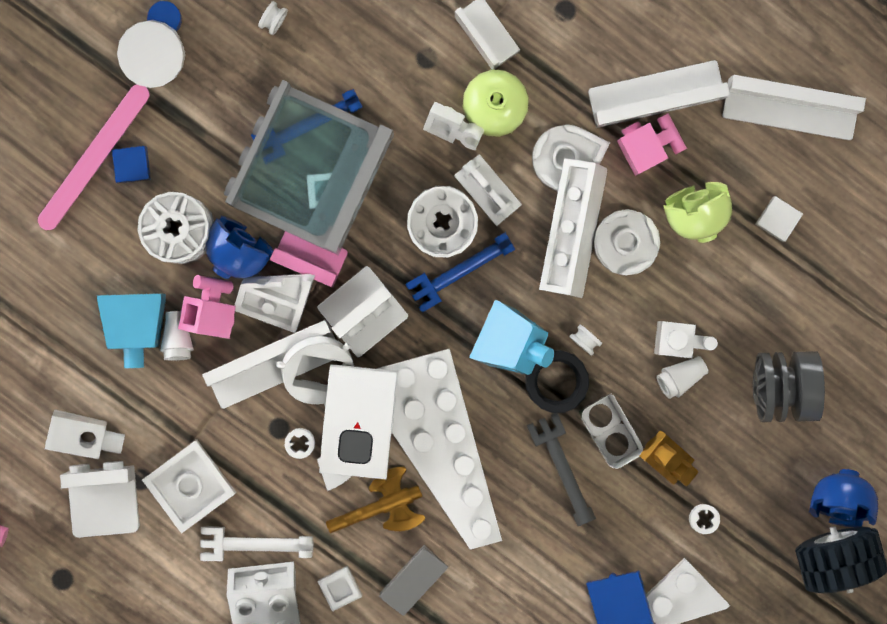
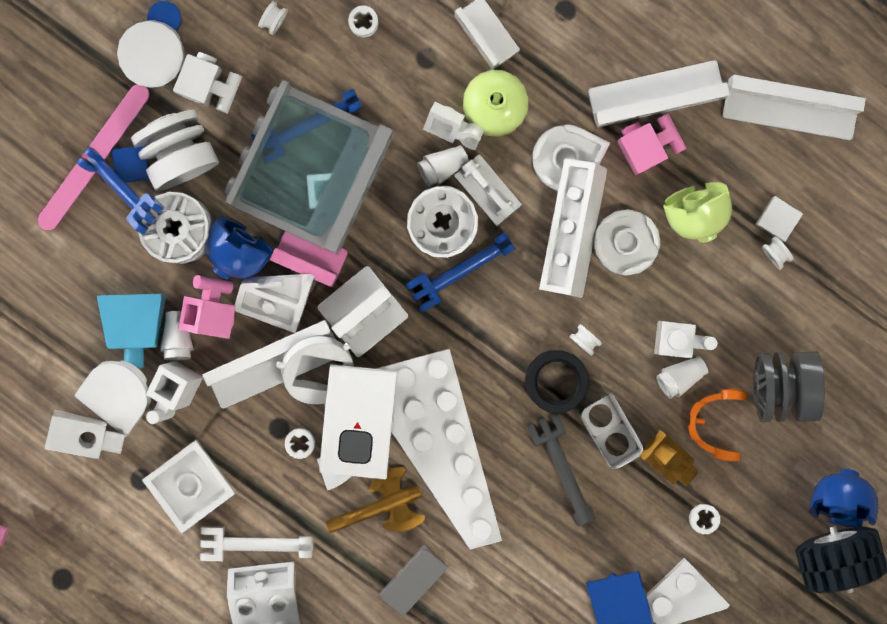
(102, 499): white bracket -> none
(116, 394): none -> white tile
(139, 207): none -> blue hinge
(172, 389): none -> white brick
(173, 146): none -> white wheel
(200, 80): none -> white brick
(340, 588): white tile -> none
(362, 31): none -> white bush
(441, 165): none -> white cone
(511, 341): torso -> none
(725, 455): none -> orange piece
(777, 253): none -> white bush

